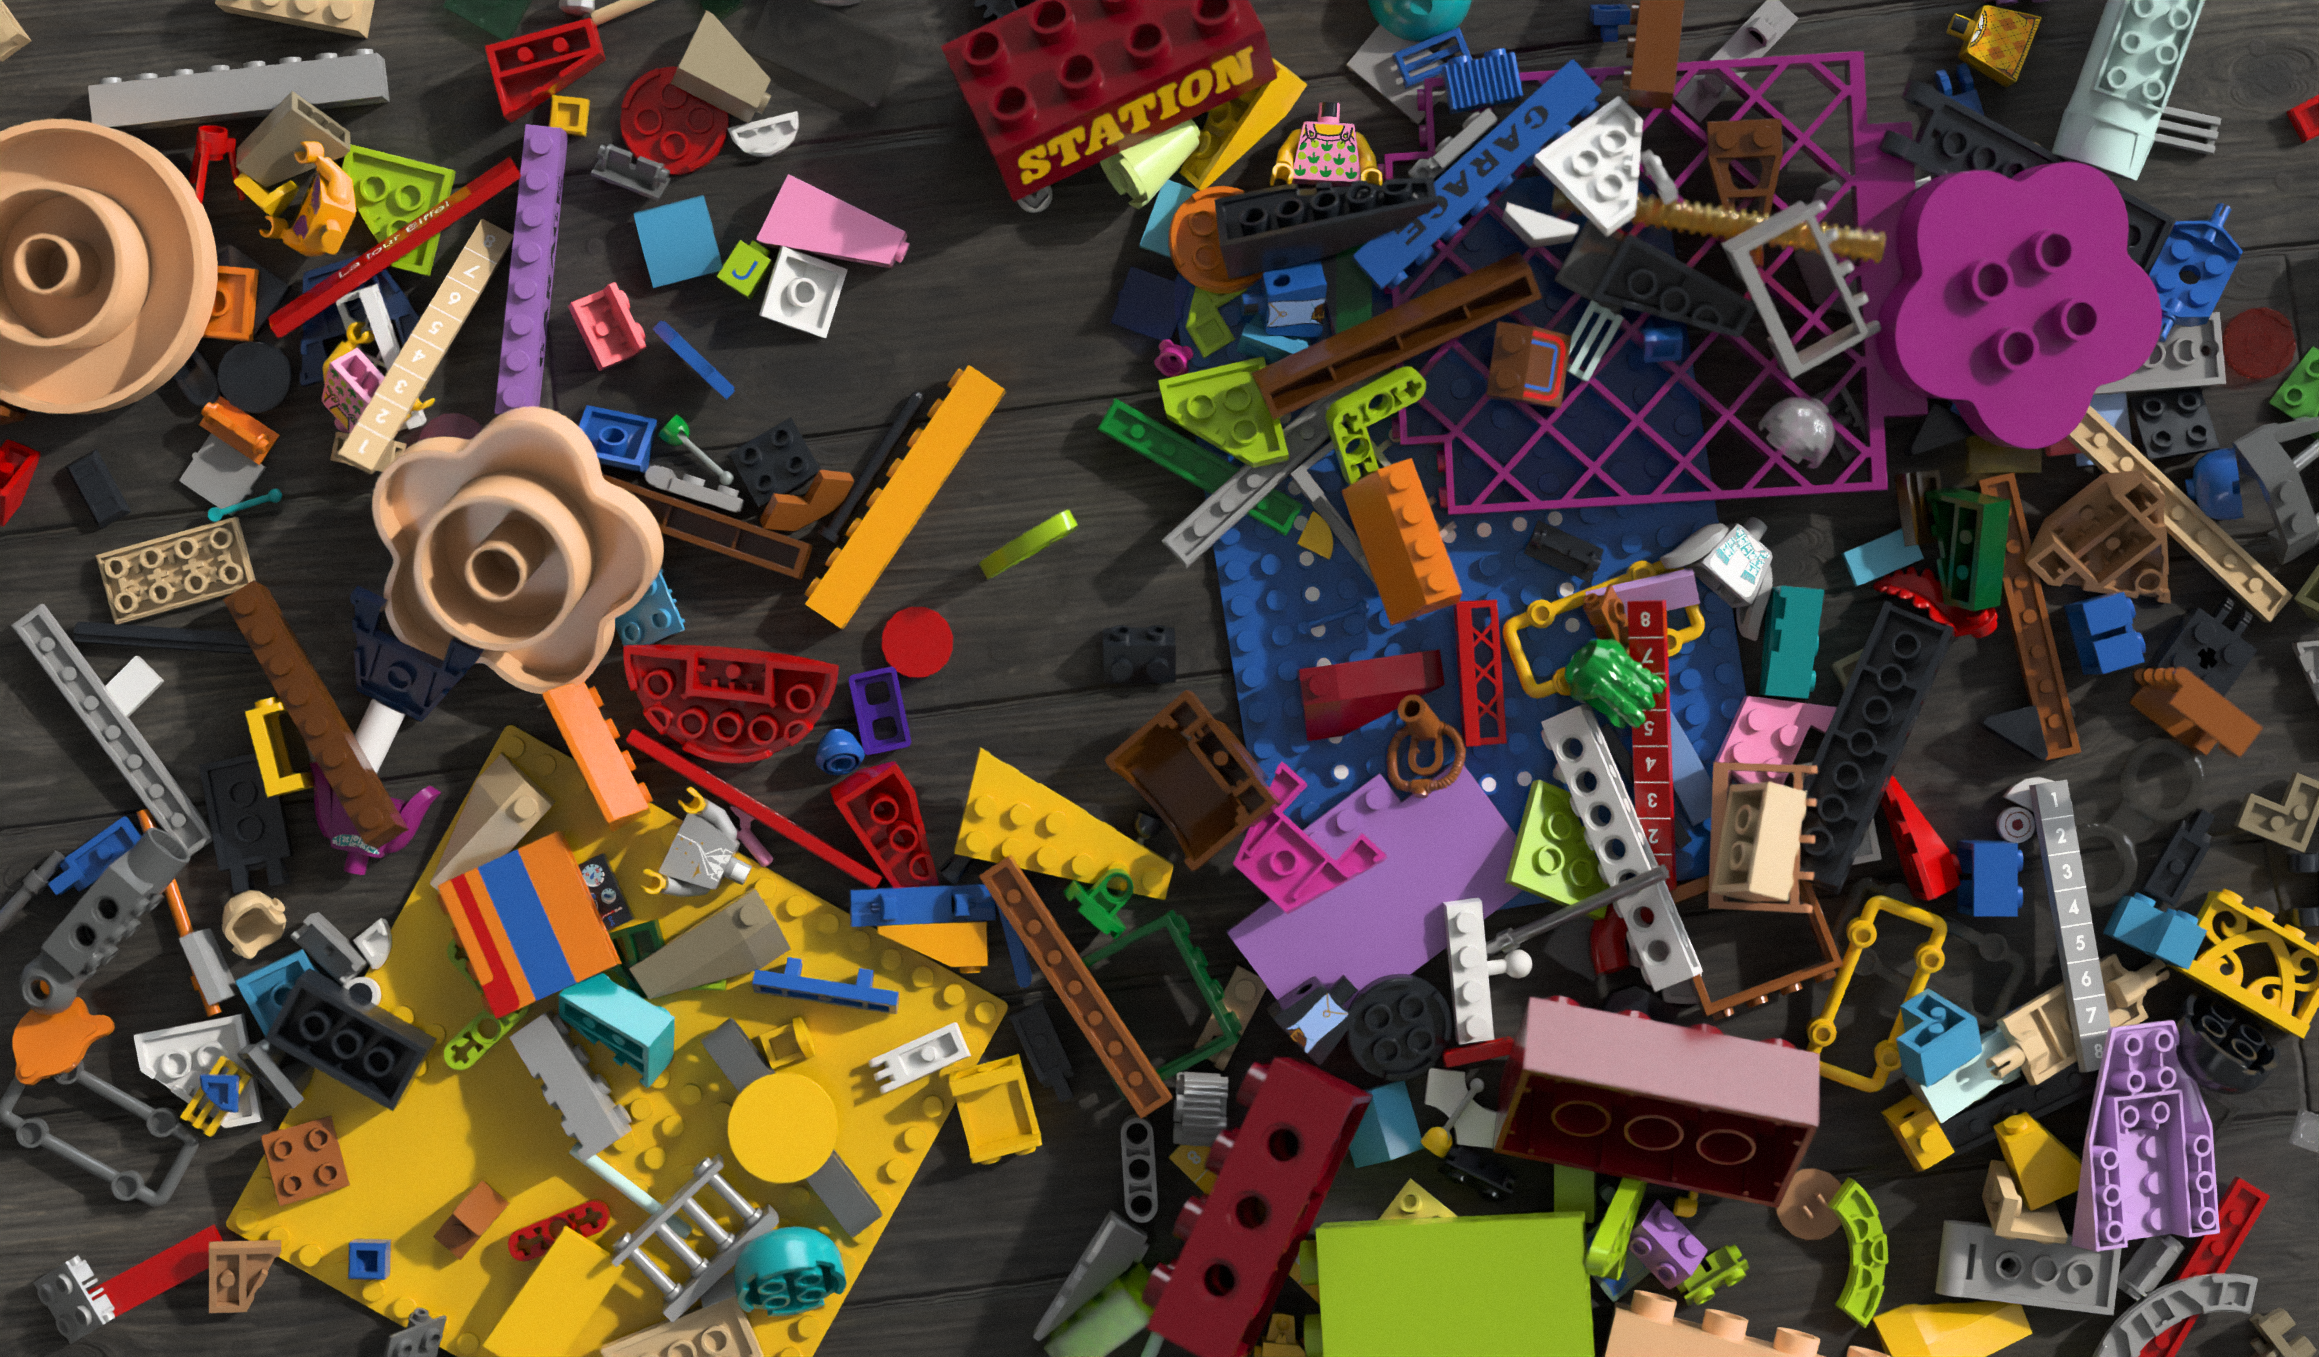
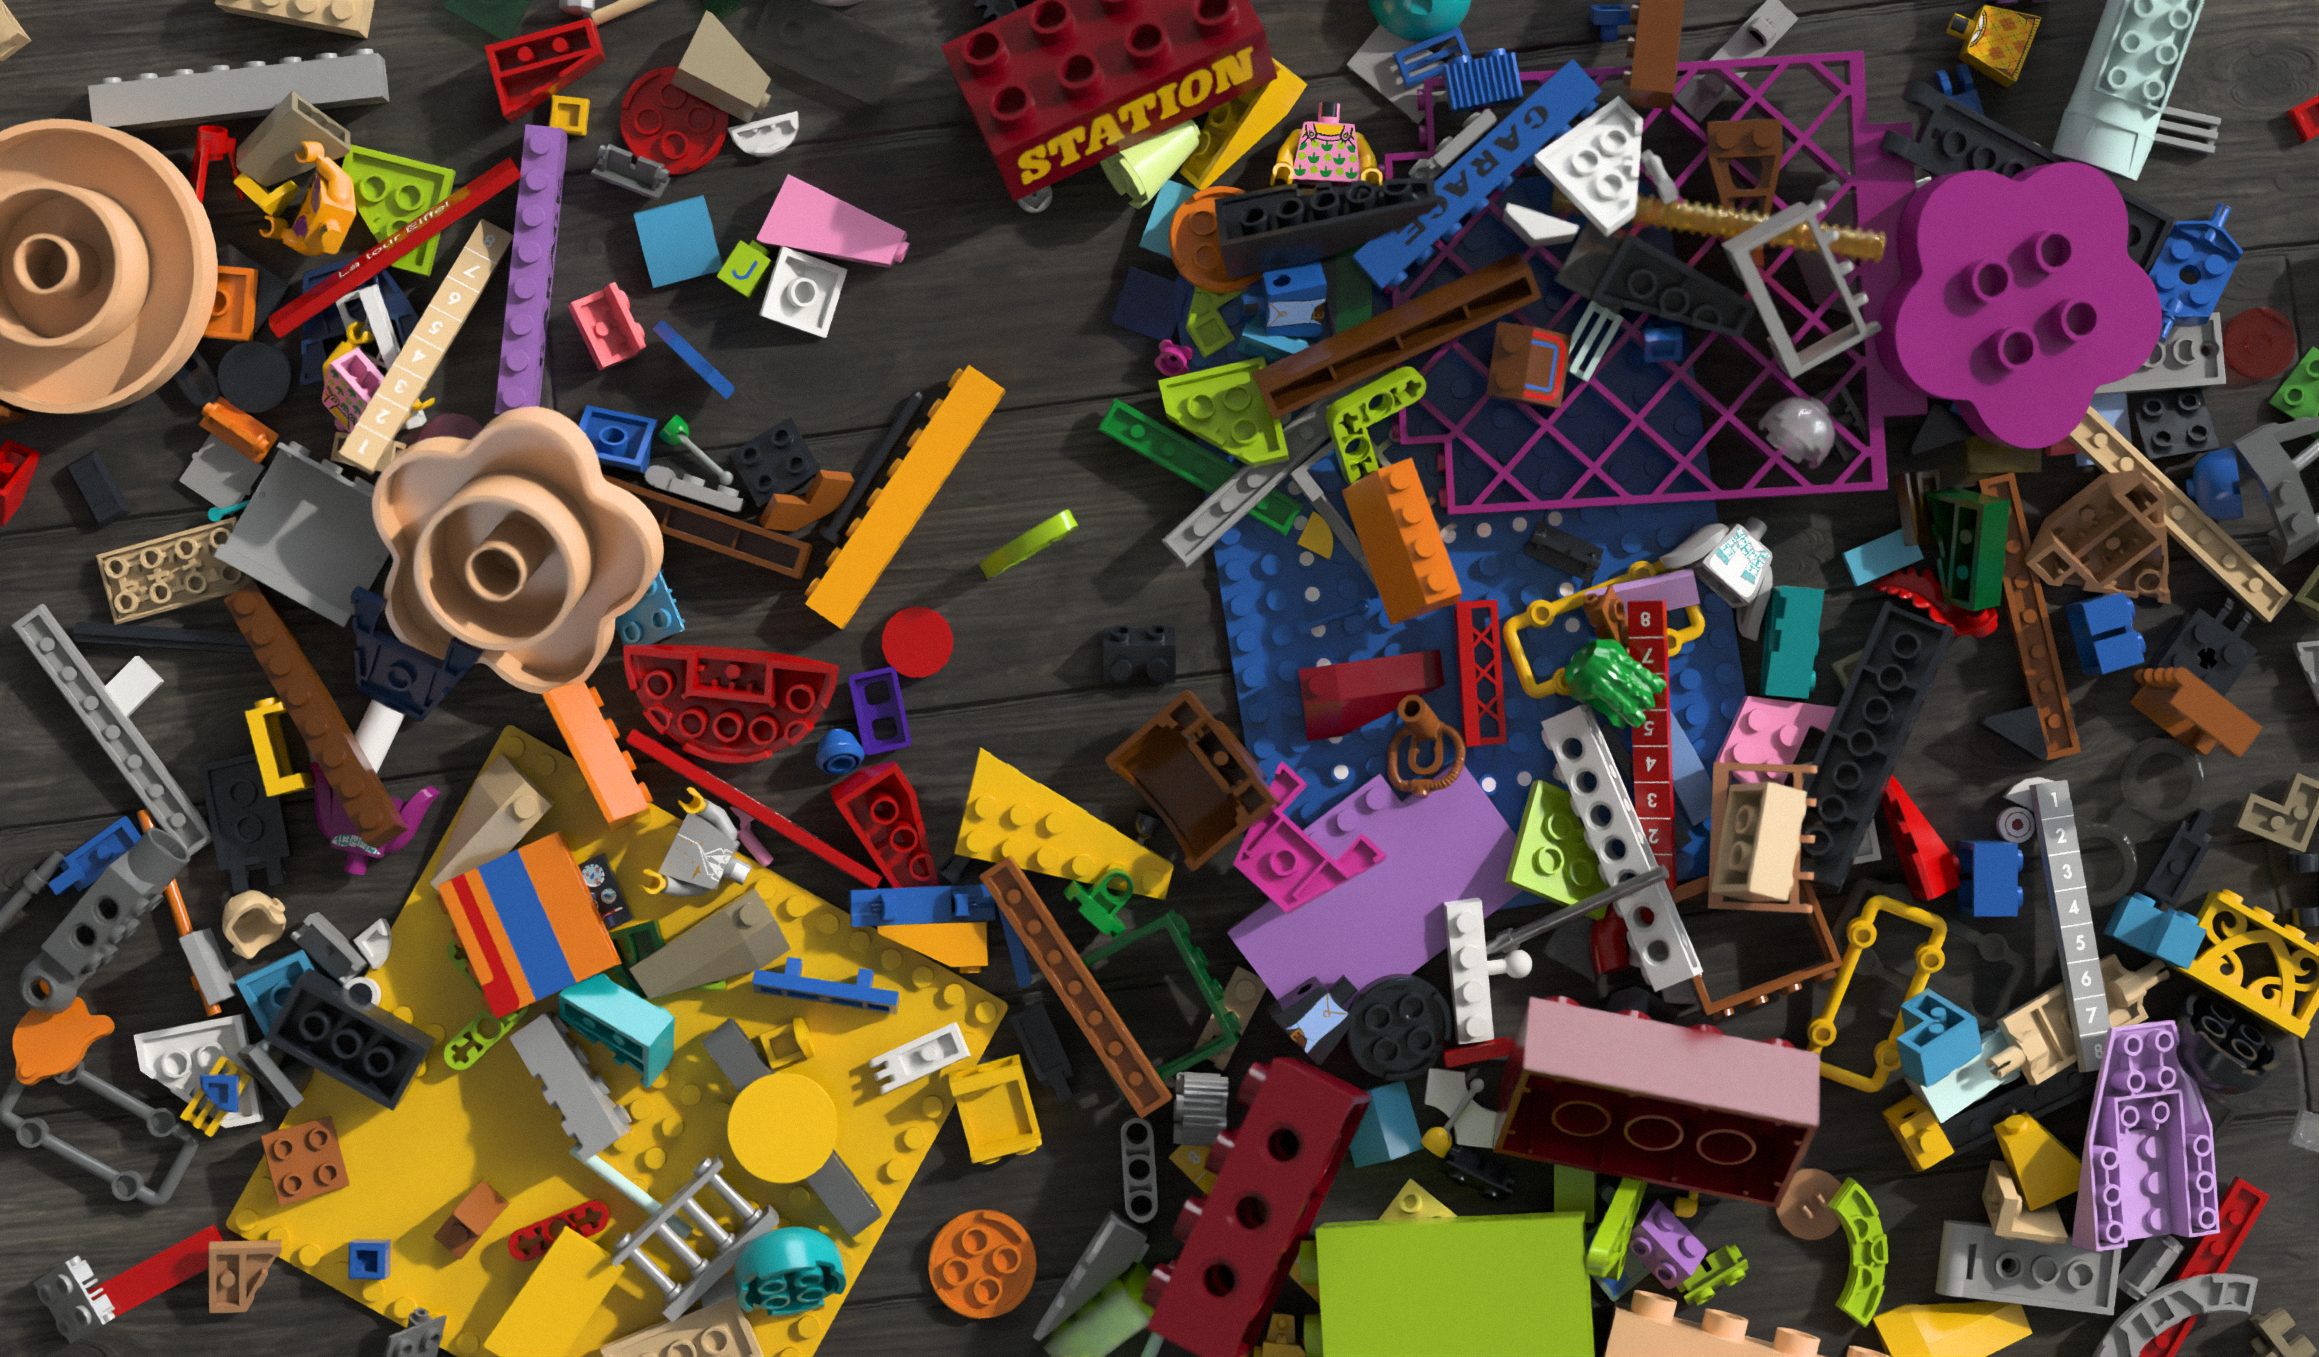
(309, 534): none -> light grey panel
(982, 1264): none -> orange tile

